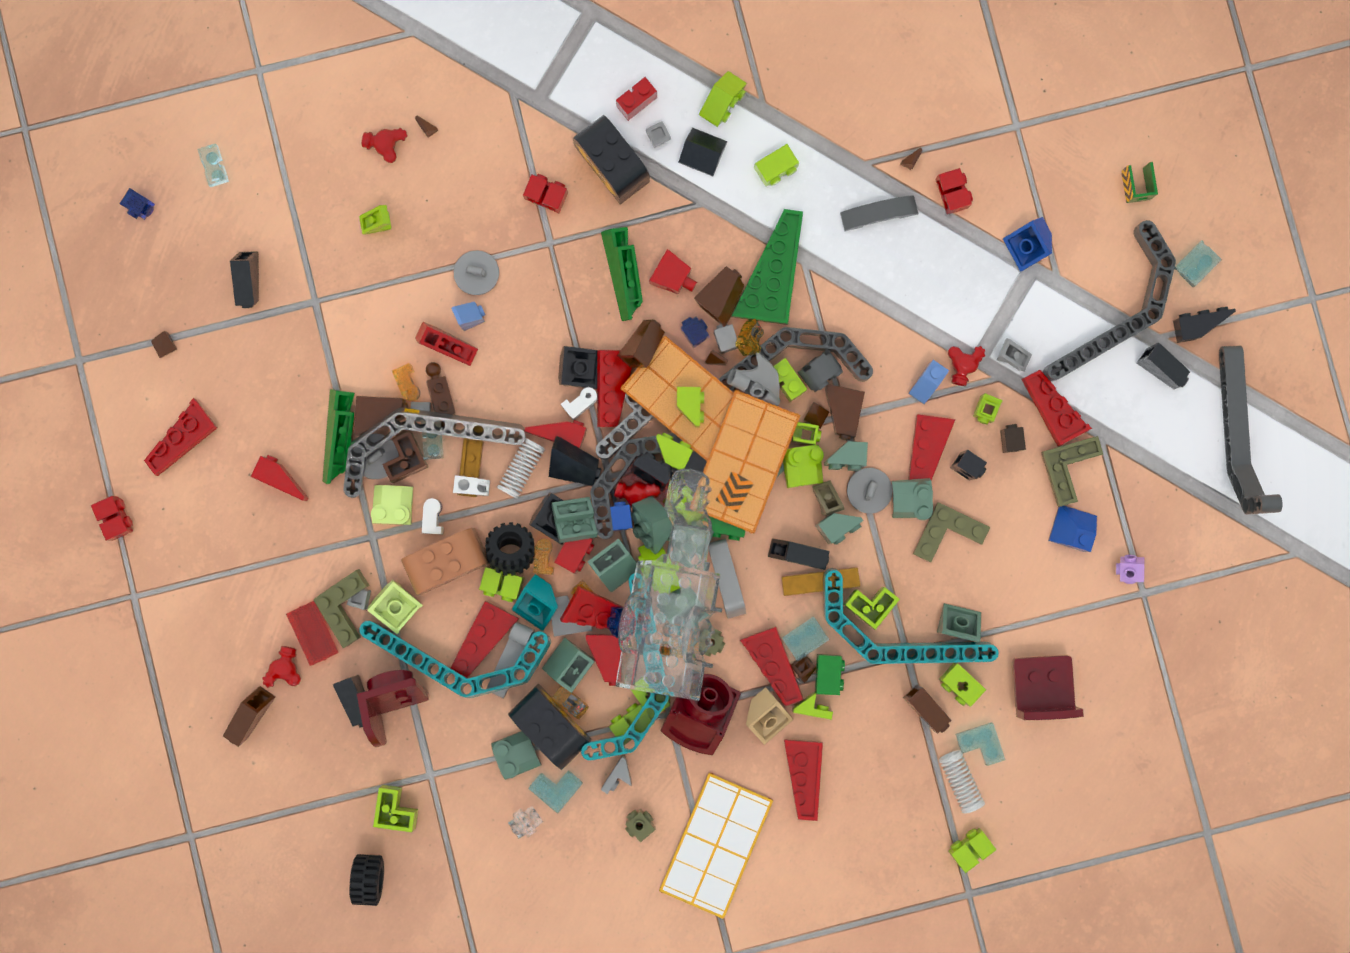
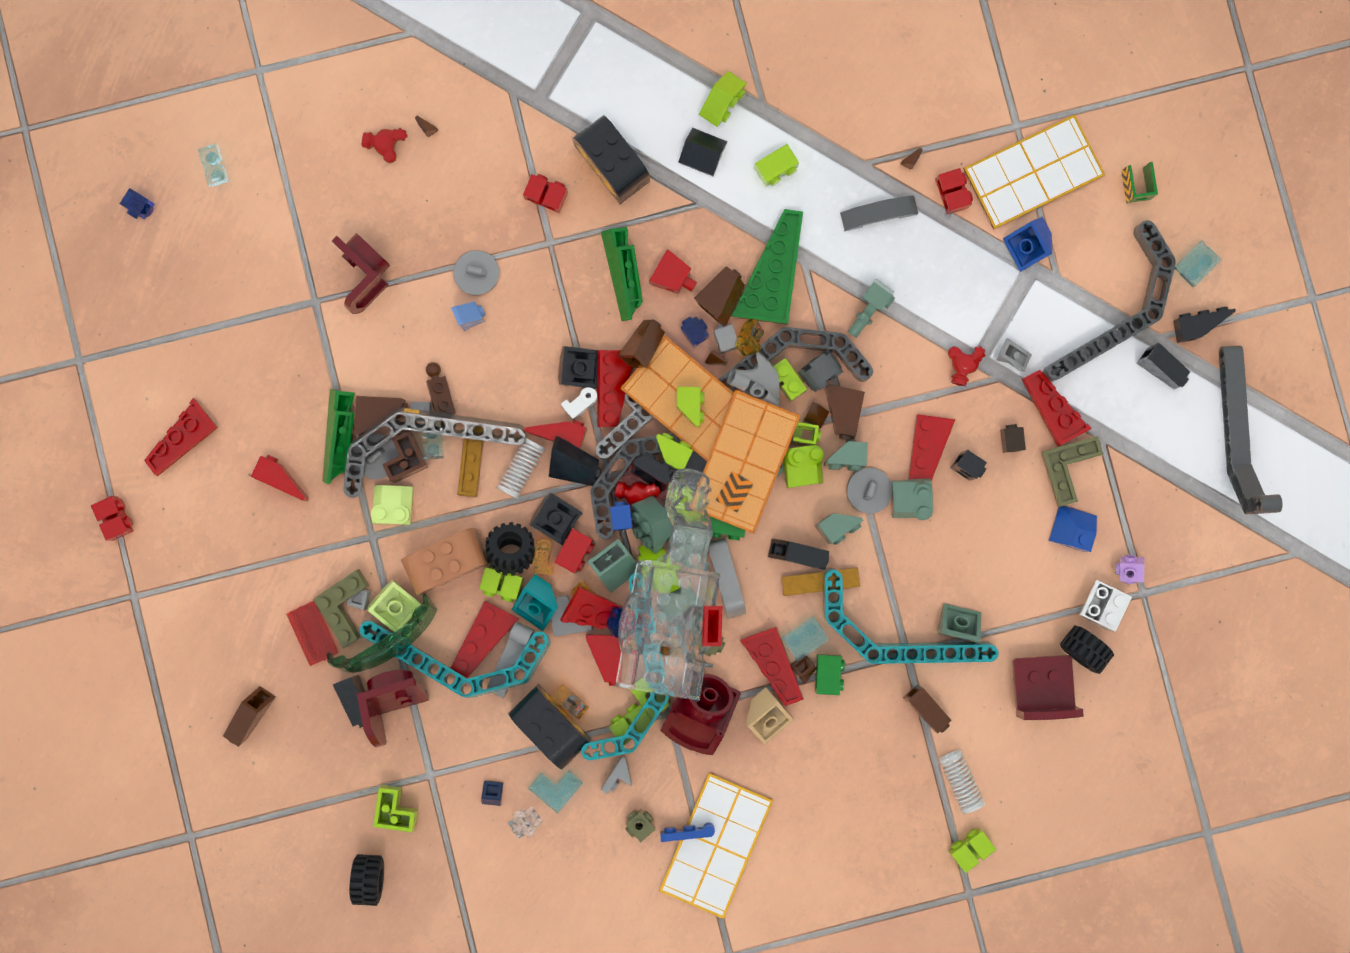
(163, 344): reddish brown slope -> none
(245, 278): black slope -> none
(283, 669): red animal -> none
(360, 253): none -> dark red piece
(375, 220): lime slope -> none
(390, 645): none -> clear green windscreen
(405, 382): clear yellow leg -> none
(430, 521): white leg -> none
(445, 343): red slope -> none
(471, 486): white leg -> none
(492, 793): none -> dark blue slope
(515, 755): sand green slope -> none
(568, 665): sand green slope -> none
(574, 519): sand green slope -> none
(633, 102): red piece -> none
(658, 134): light grey plate -> none
(687, 832): none -> blue plate
(712, 625): none -> red slope
(805, 773): red wing -> none
(807, 707): lime slope -> none
(827, 498): dark tan slope -> none
(872, 610): lime brick -> none
(878, 297): none -> sand green brick
(928, 381): medium blue slope -> none
(943, 519): olive plate -> none
(972, 689): lime brick -> none
(983, 417): lime window -> none
(983, 738): clear light blue plate -> none
(1034, 171): none -> white piece
(1087, 649): none -> black tyre
(1105, 606): none -> white slope

